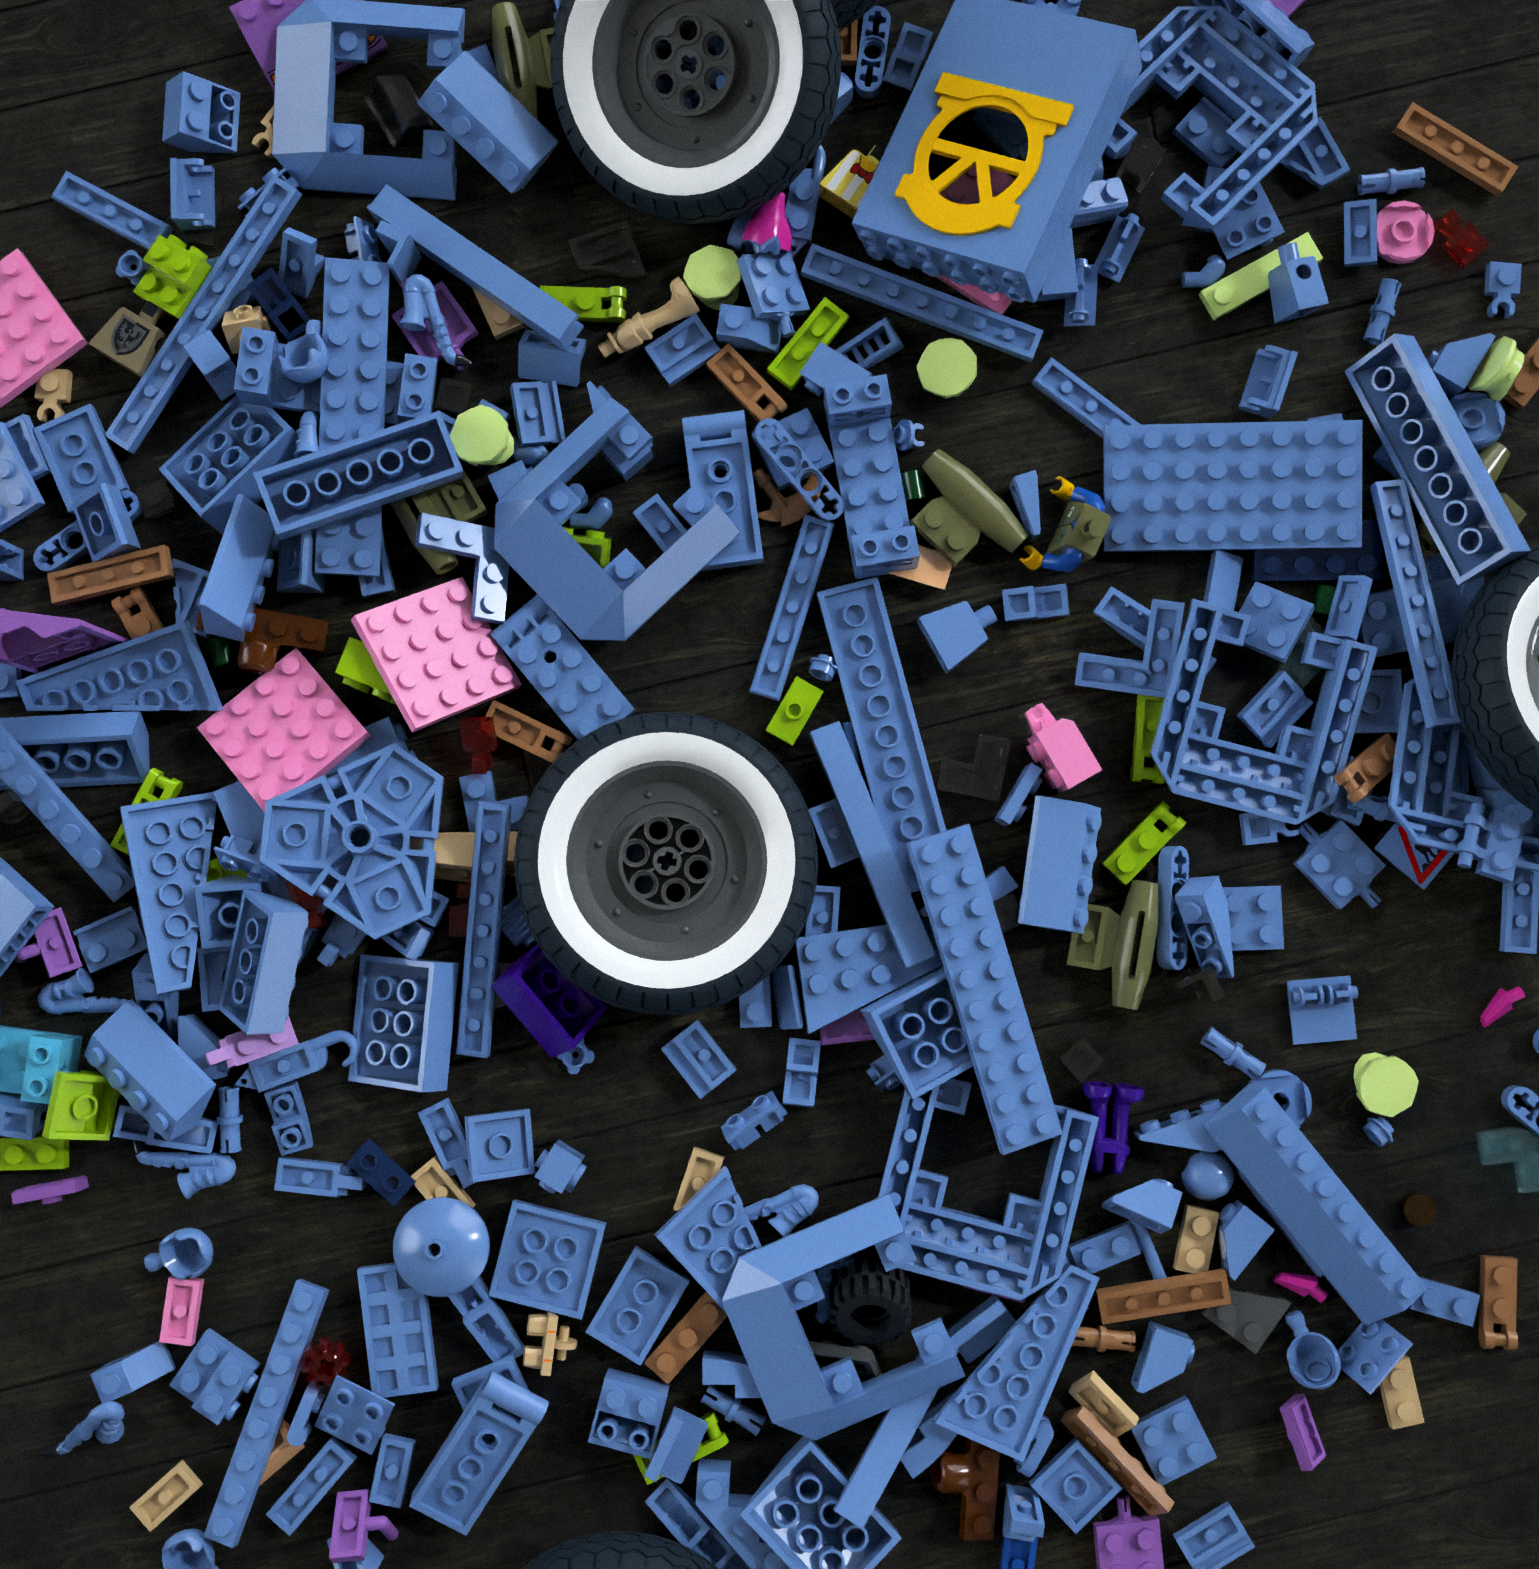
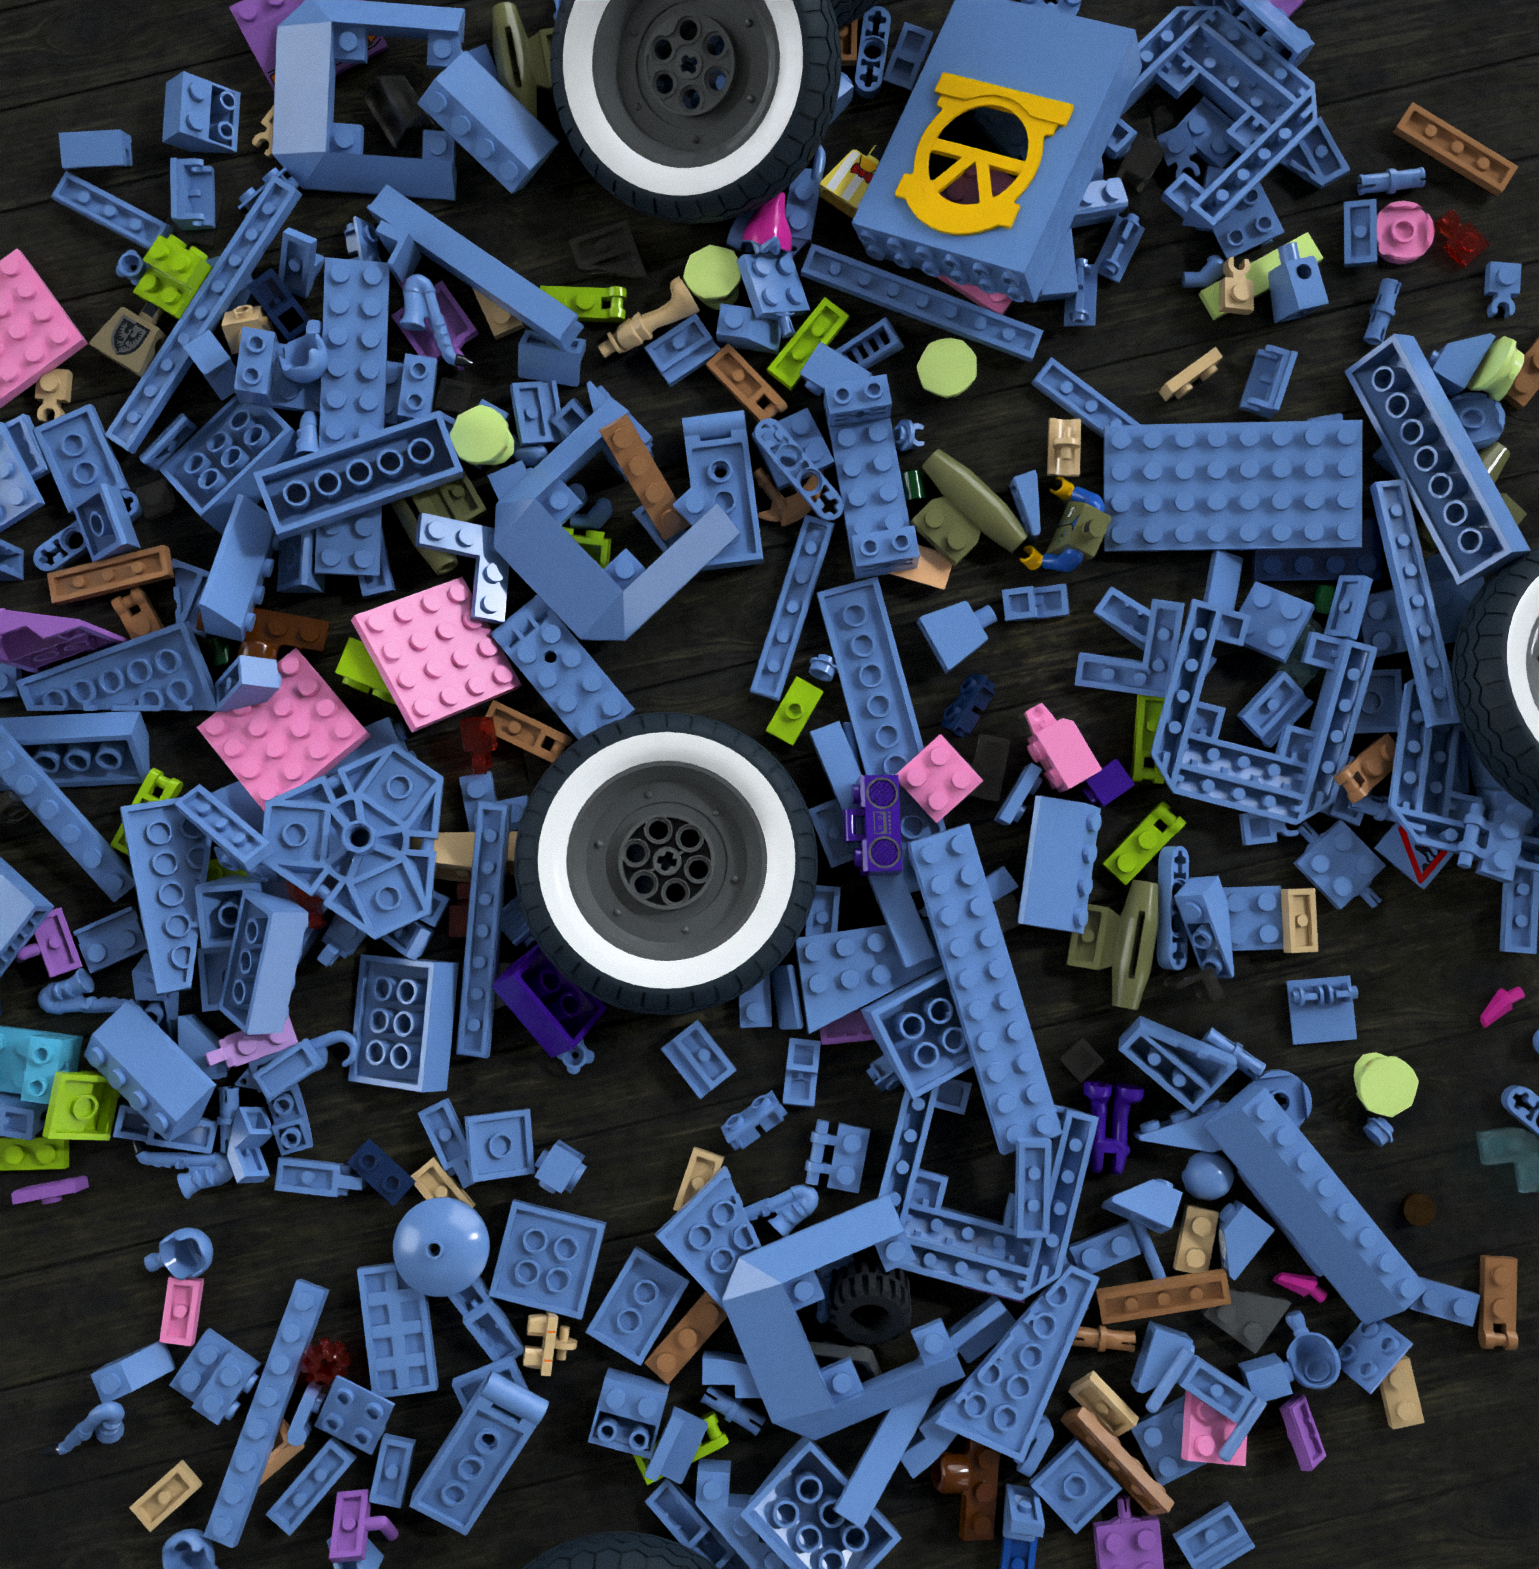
(95, 149): none -> medium blue hinge
(168, 442): none -> medium blue slope
(224, 827): none -> medium blue plate
(247, 683): none -> medium blue slope
(249, 1132): none -> medium blue slope
(287, 1069): none -> medium blue tile
(570, 417): none -> medium blue slope
(643, 476): none -> medium nougat plate
(847, 1159): none -> medium blue plate
(879, 809): none -> dark purple piece
(938, 779): none -> bright pink plate
(975, 692): none -> dark blue hinge
(1032, 1187): none -> medium blue plate
(1064, 447): none -> tan hips
(1106, 784): none -> dark purple brick
(1177, 1061): none -> medium blue wedge
(1179, 149): none -> medium blue plate
(1202, 369): none -> tan plate
(1206, 1433): none -> bright pink plate
(1216, 1391): none -> medium blue plate
(1235, 292): none -> tan plate
(1267, 1377): none -> medium blue brick
(1299, 920): none -> tan plate

